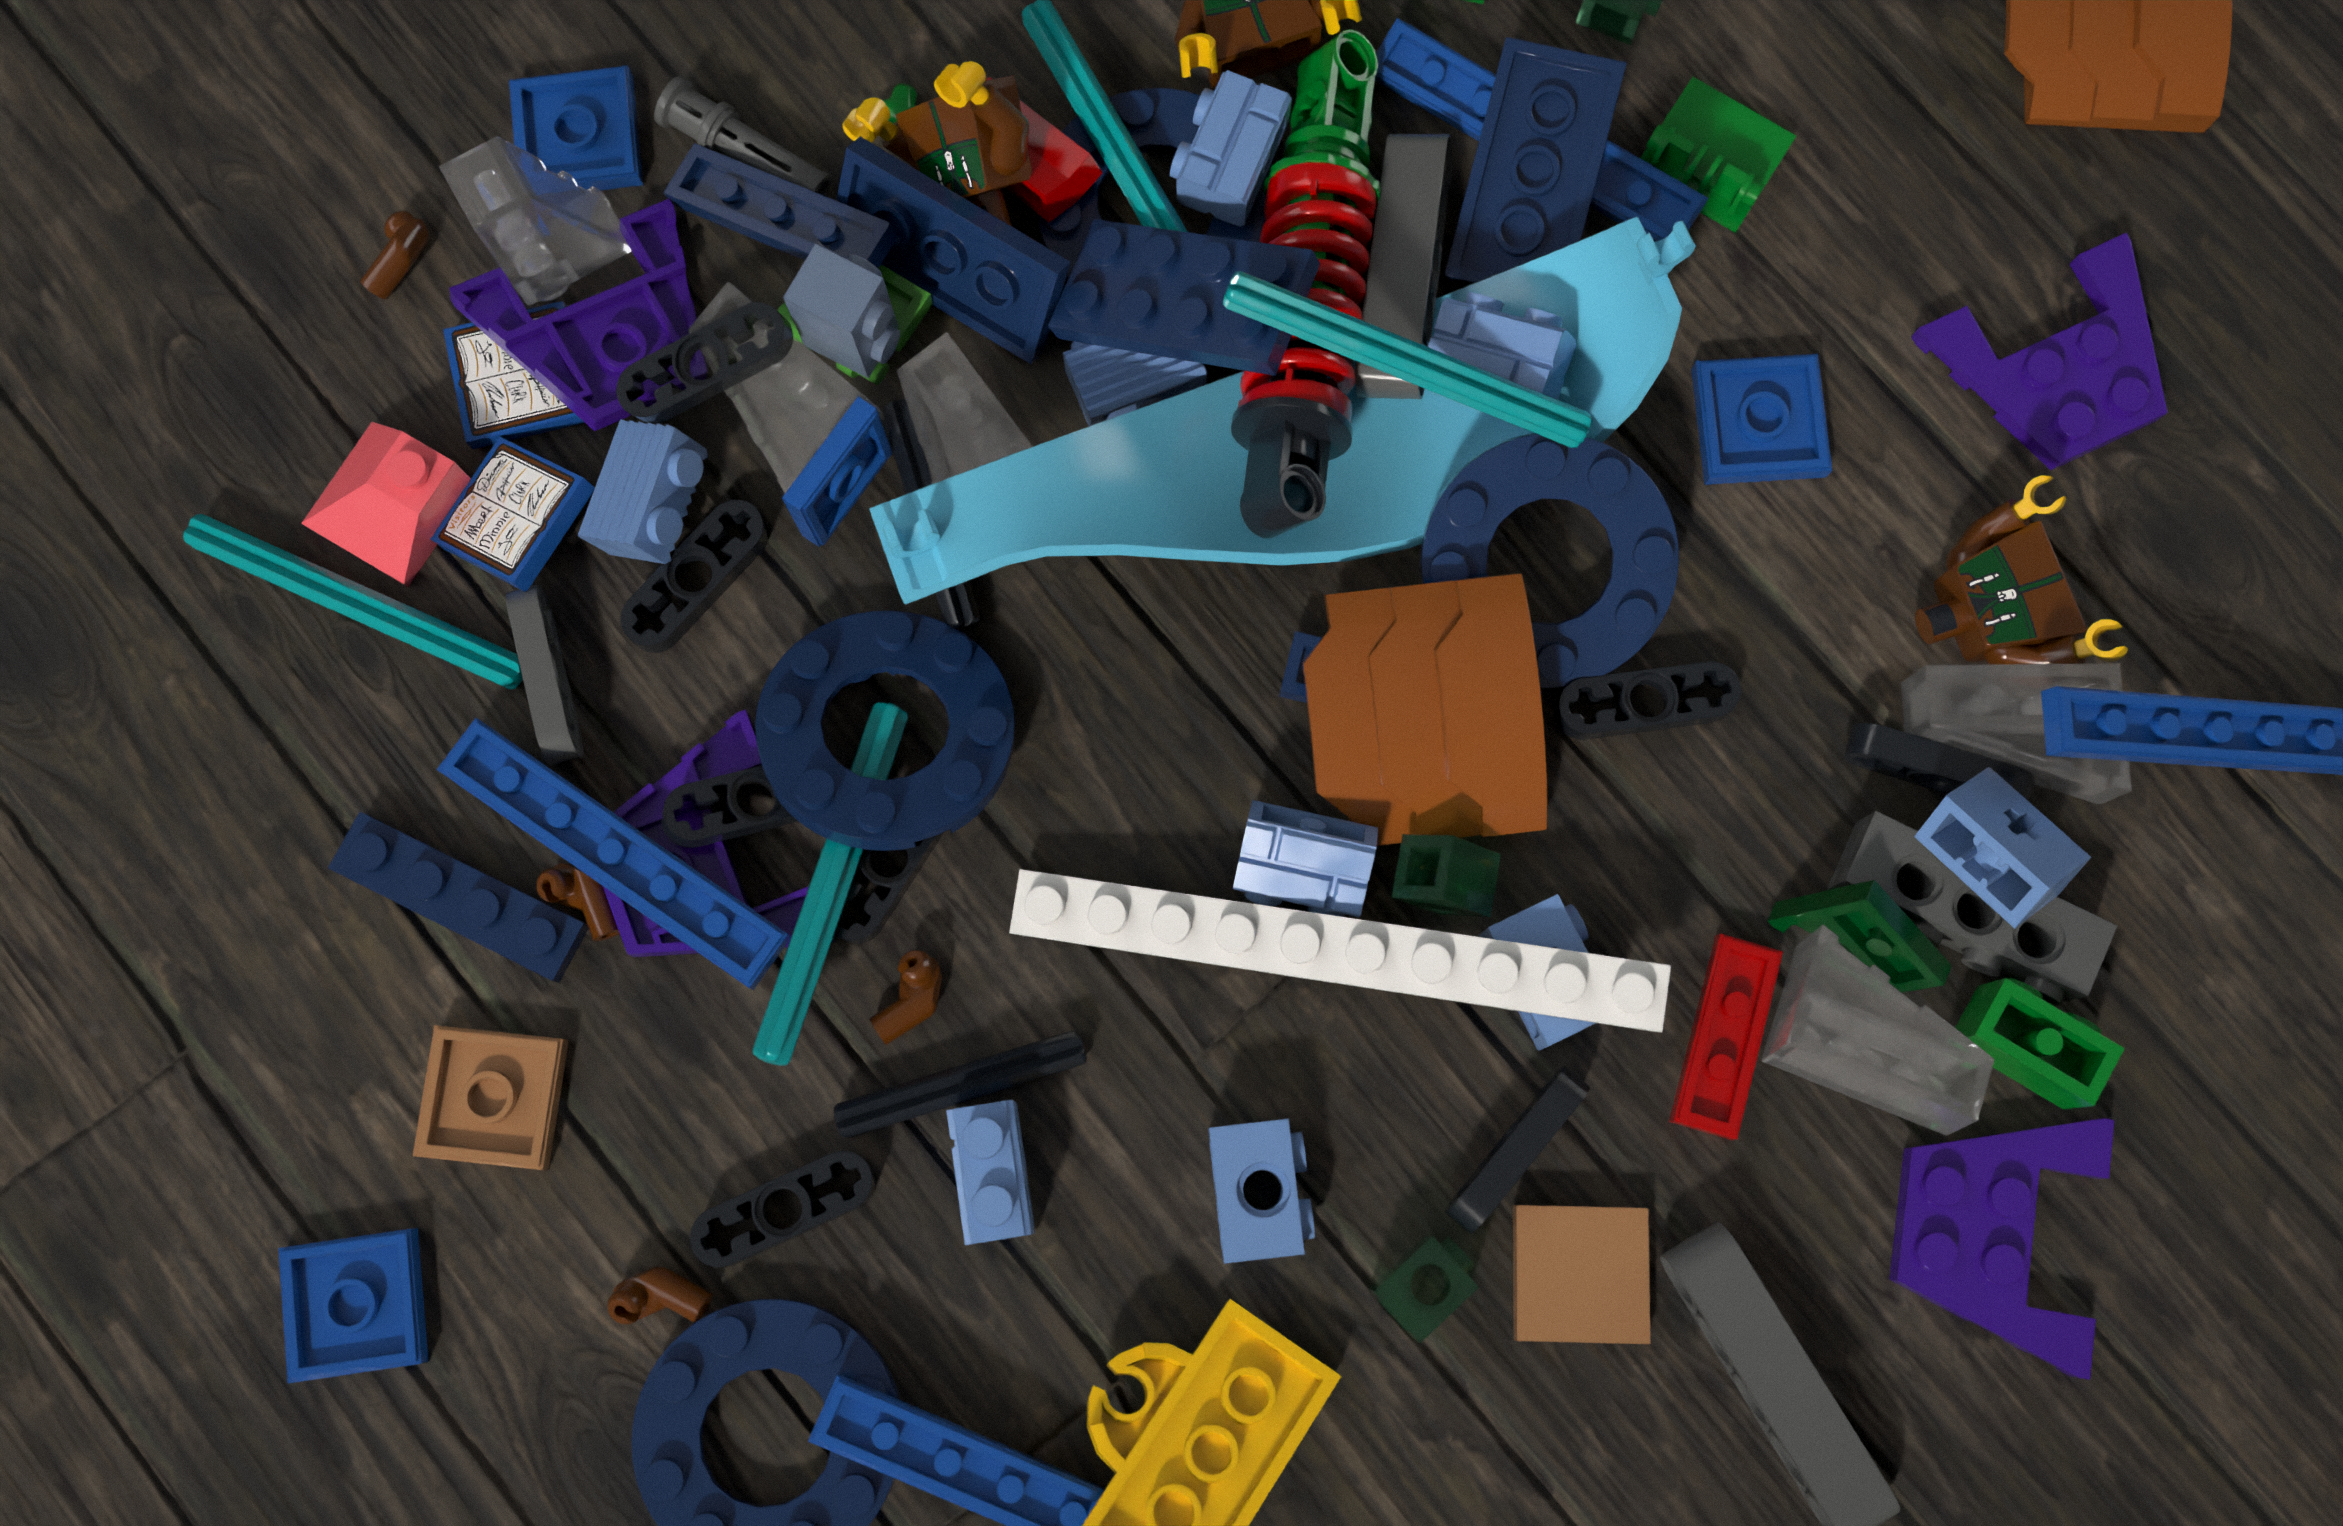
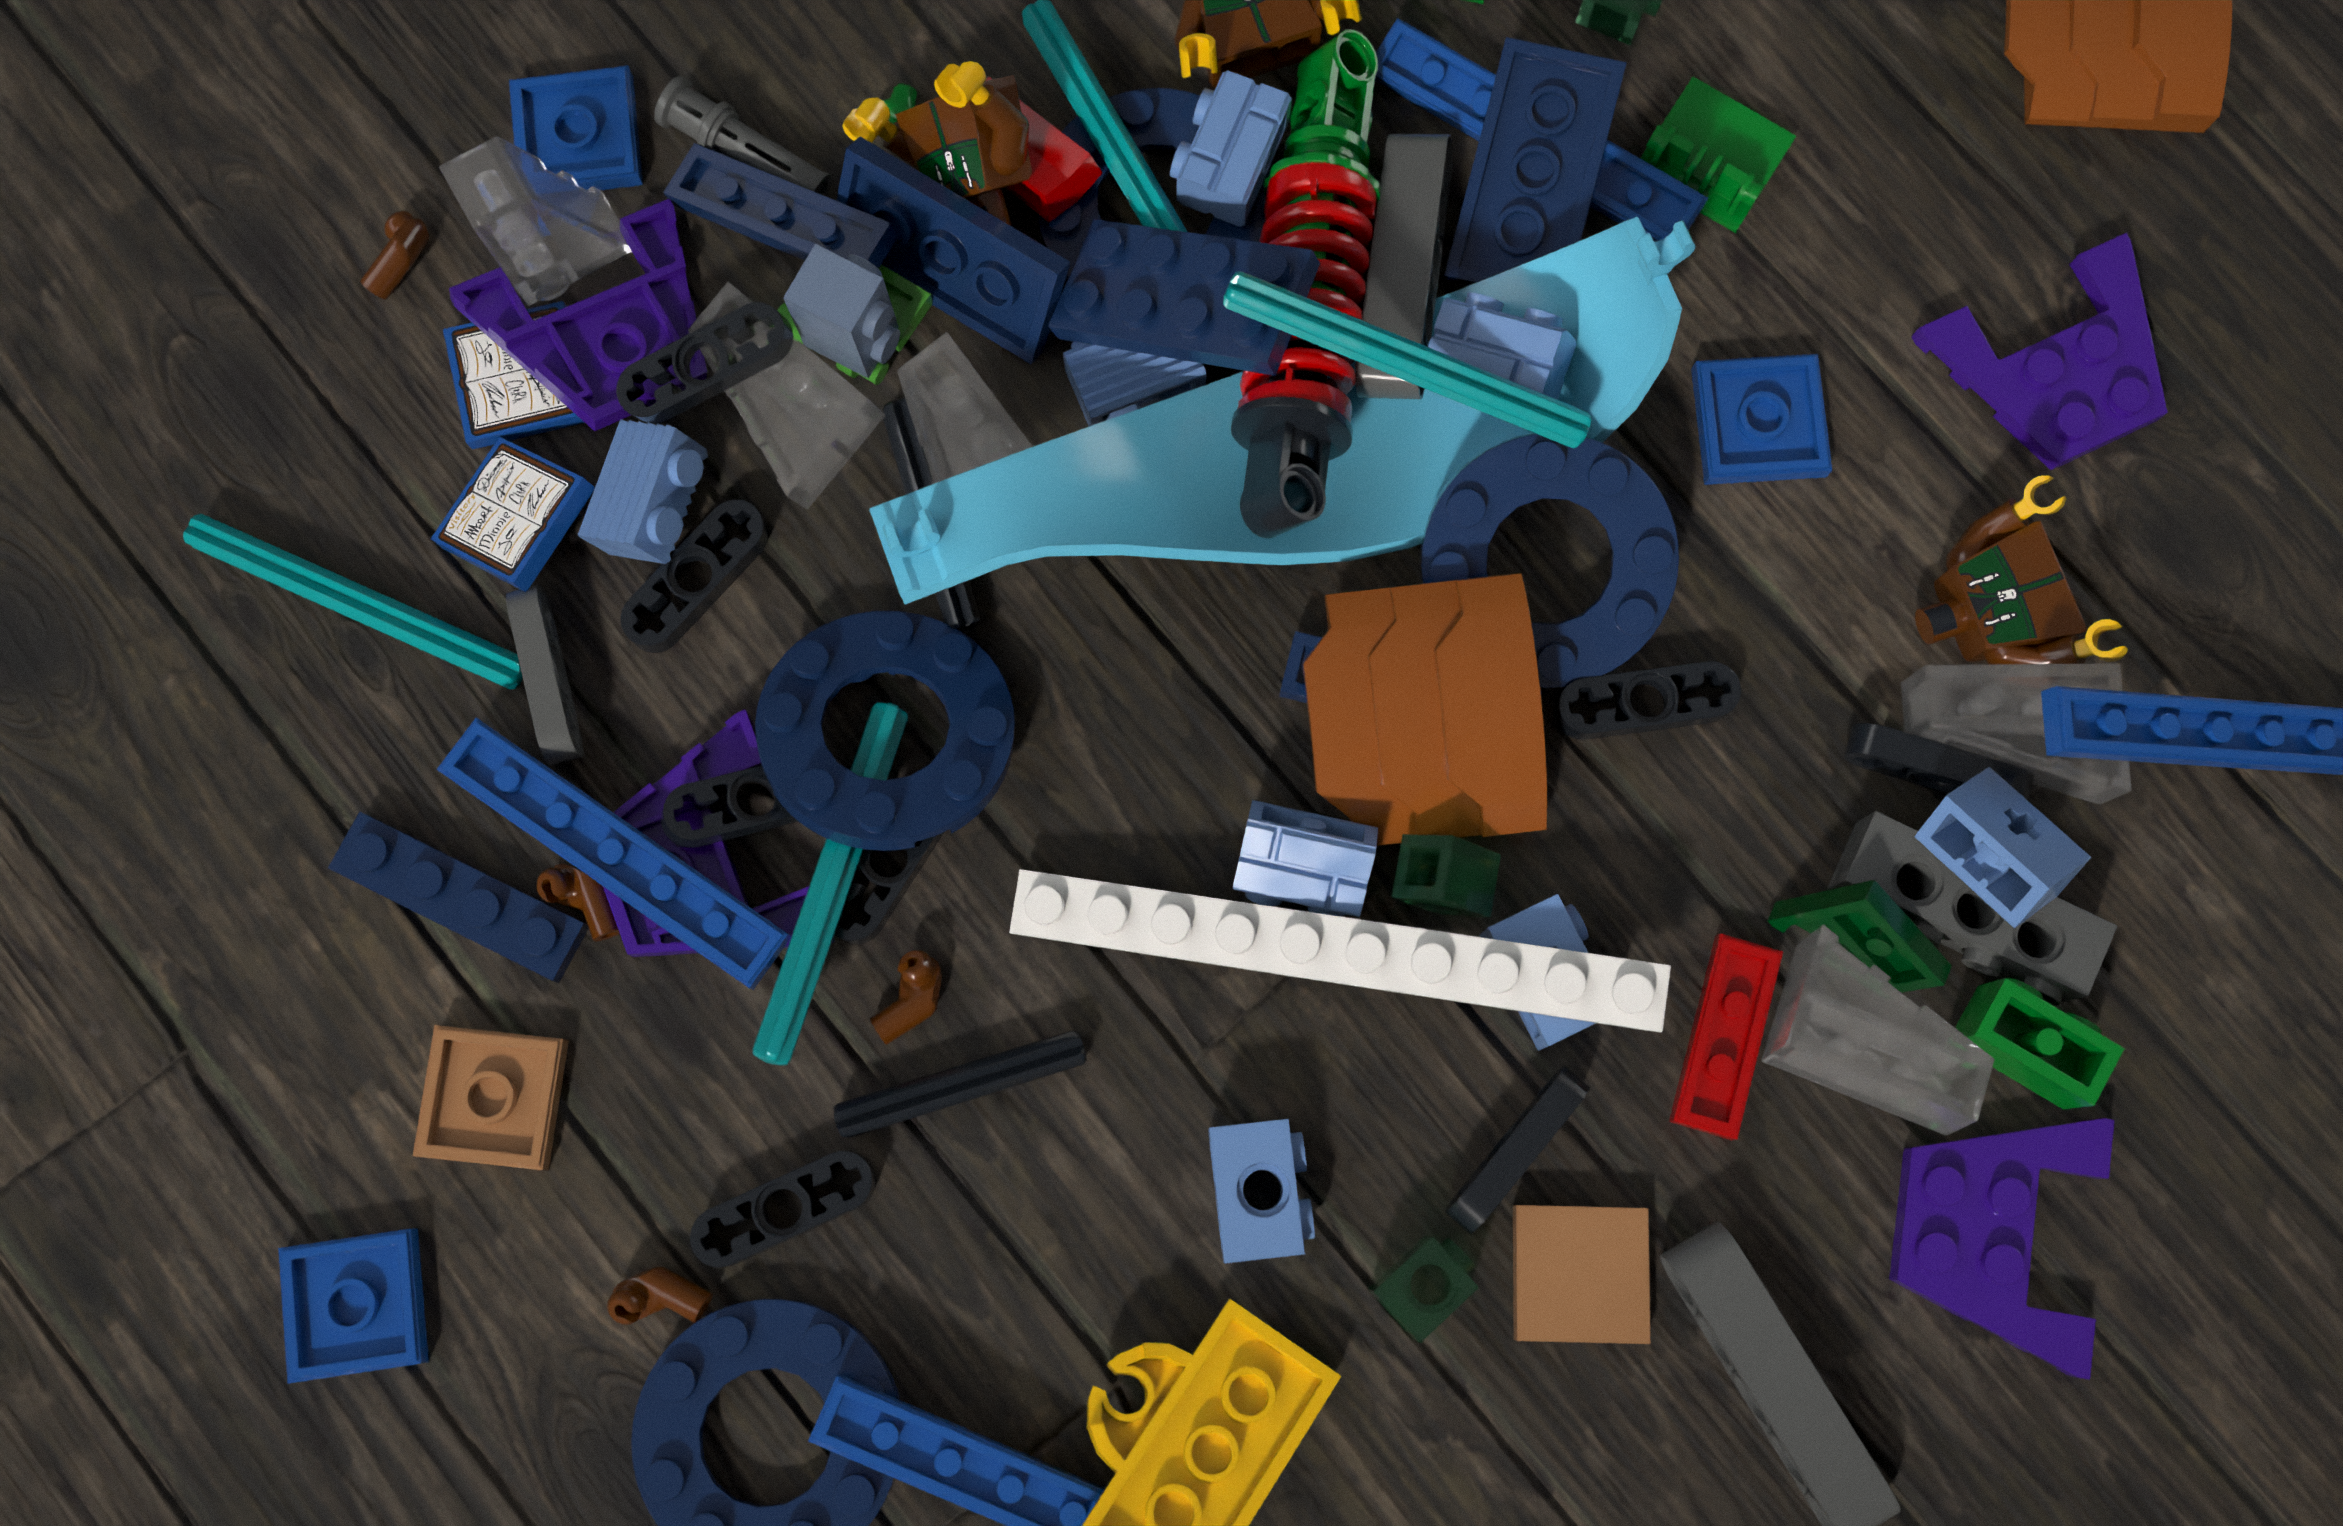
(388, 501): coral slope -> none
(838, 473): blue tile -> none
(991, 1172): medium blue brick -> none

